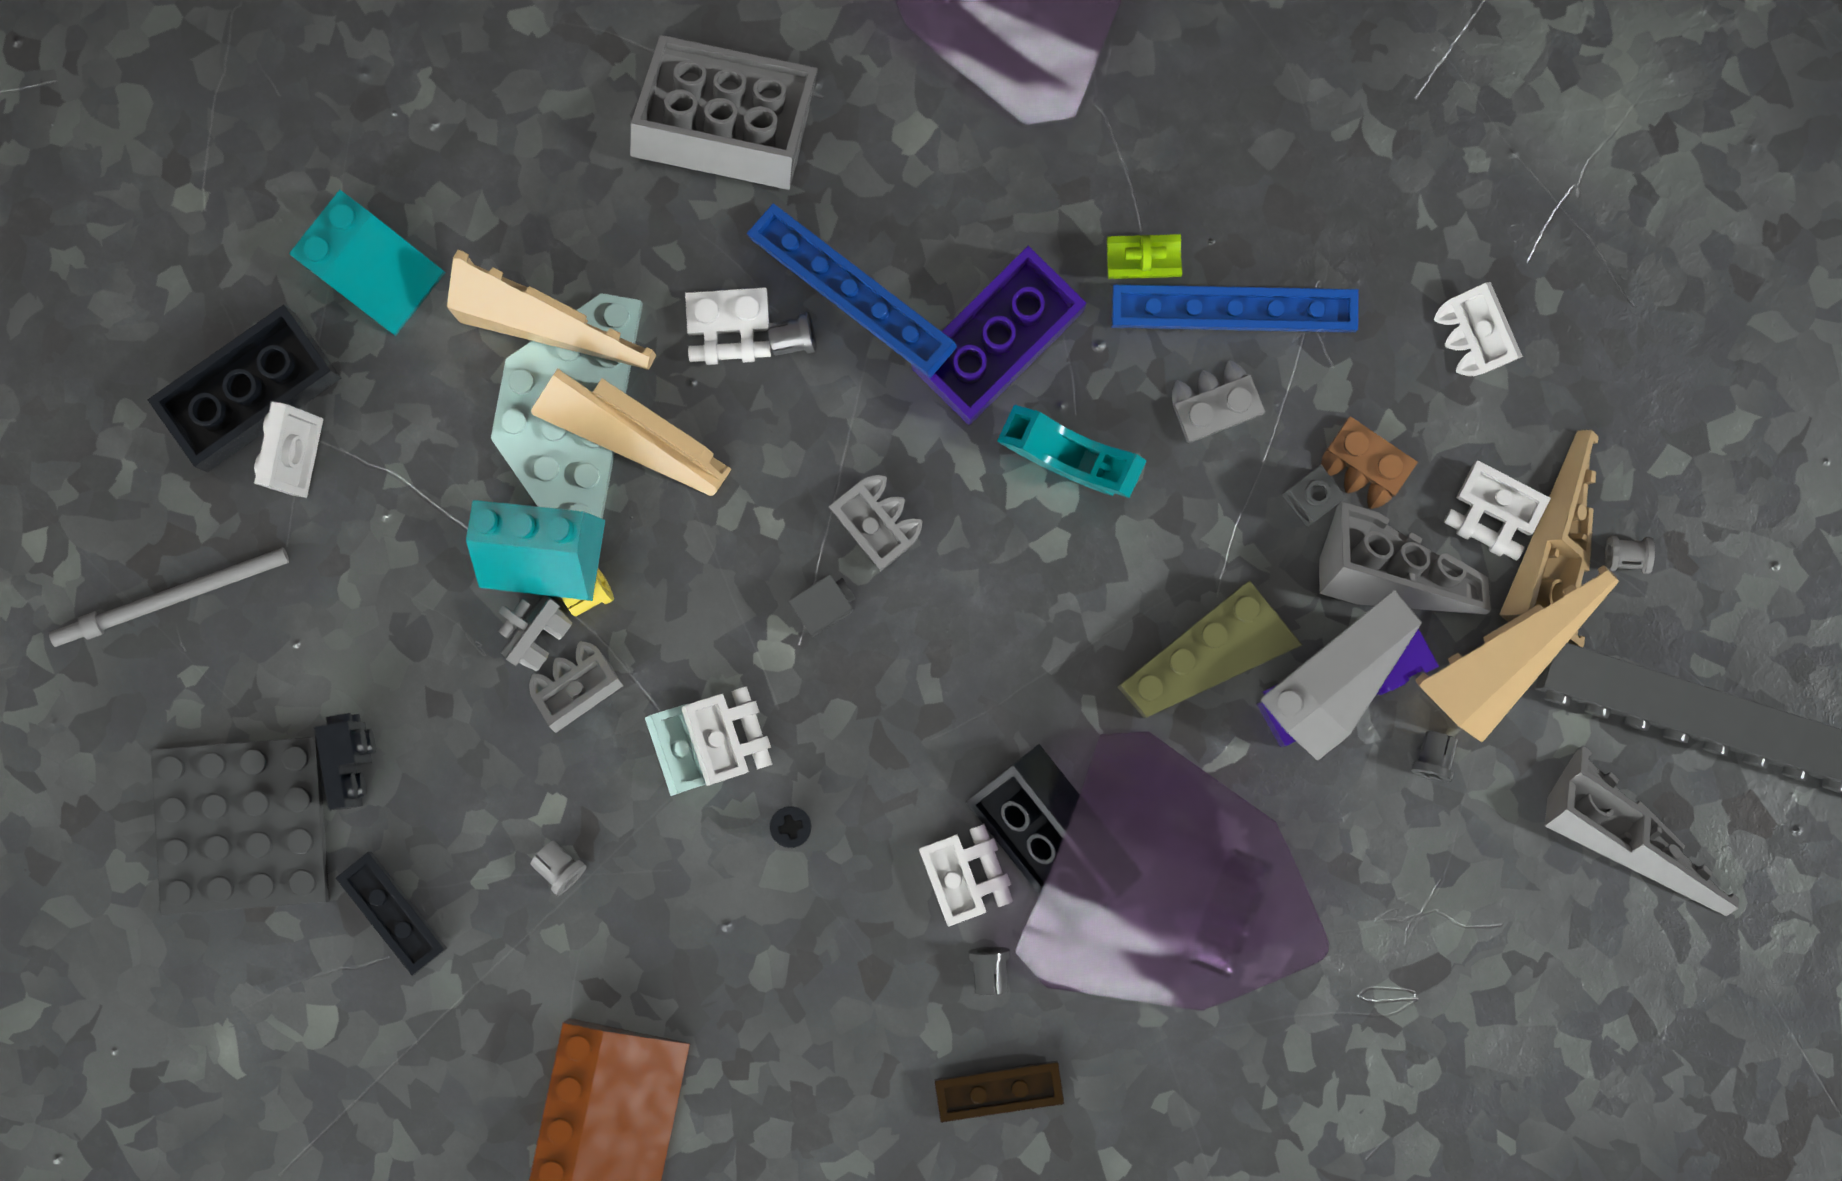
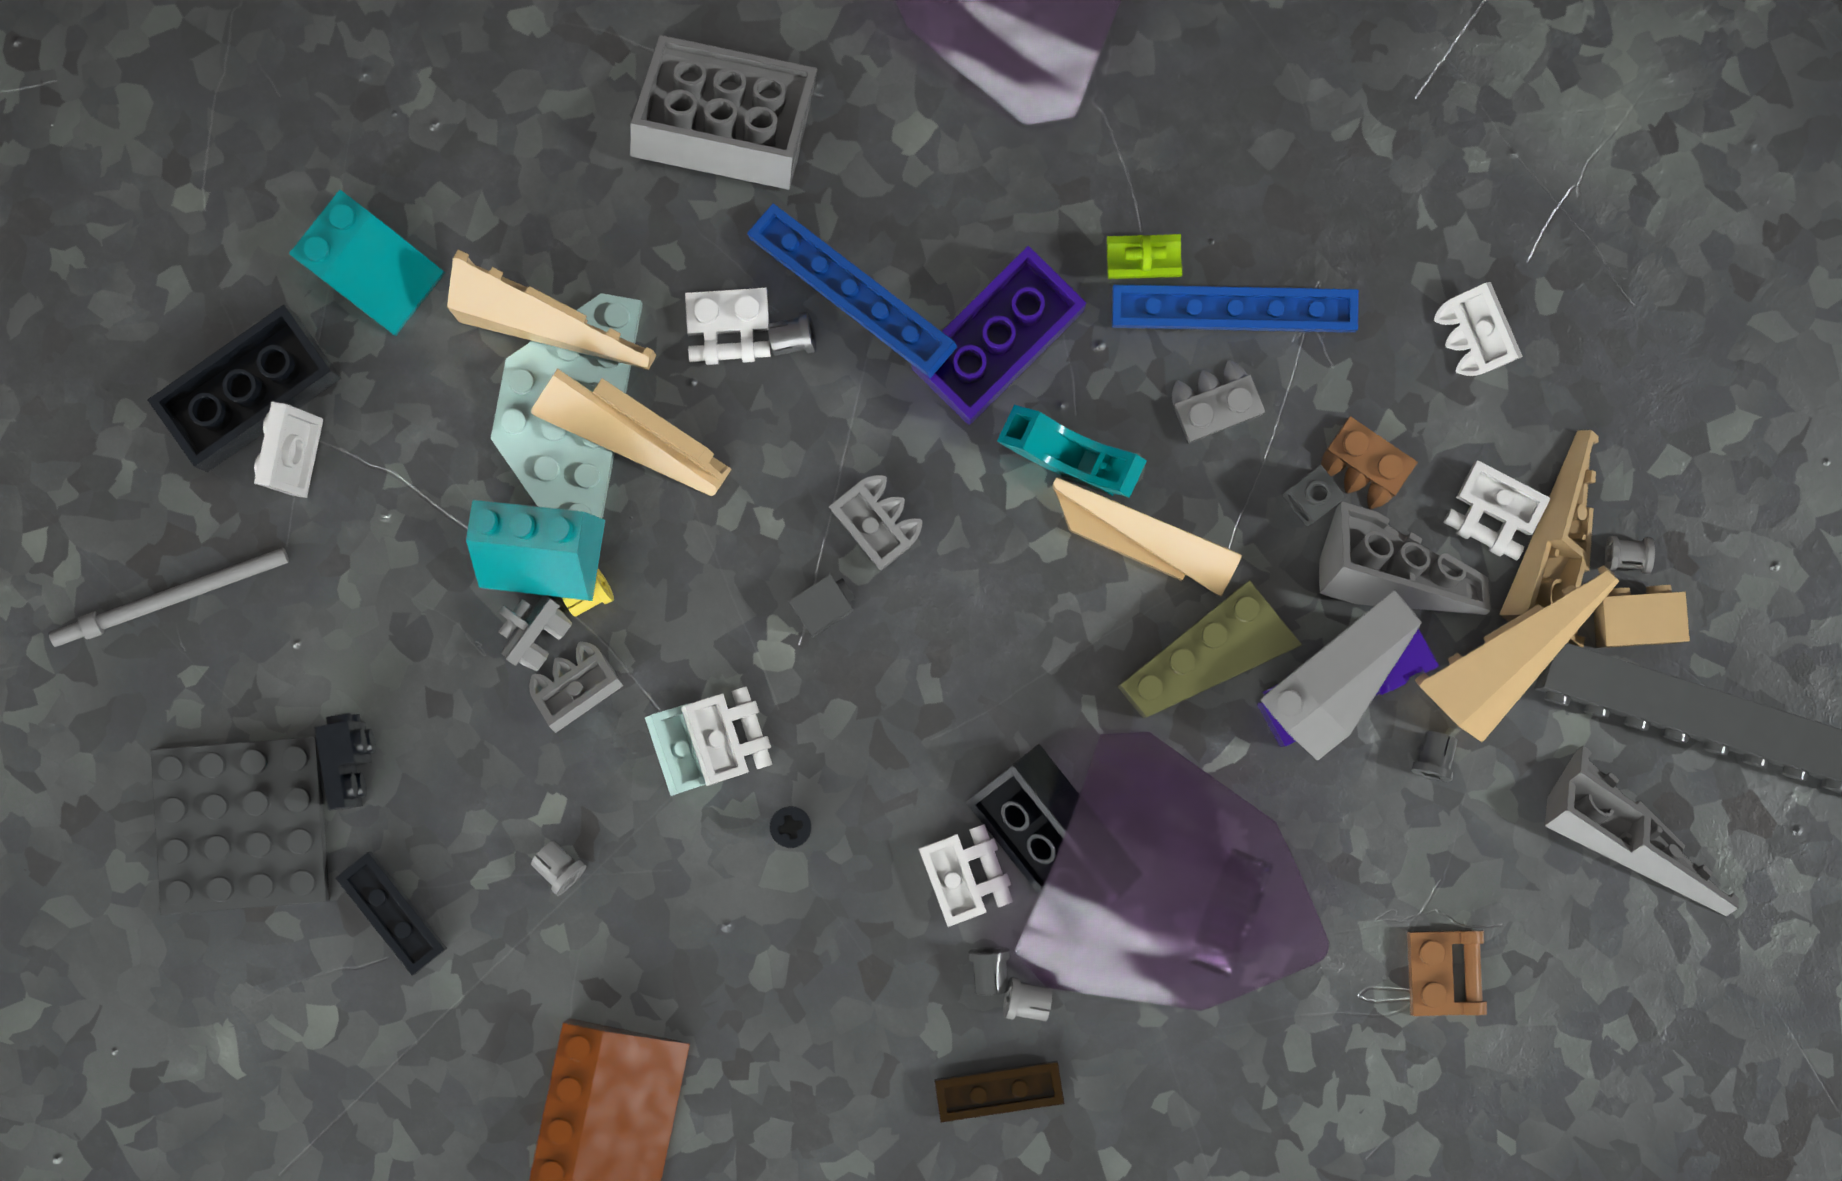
(1026, 1001): none -> light grey bush
(1145, 538): none -> tan wedge
(1432, 973): none -> medium nougat plate
(1642, 618): none -> tan brick

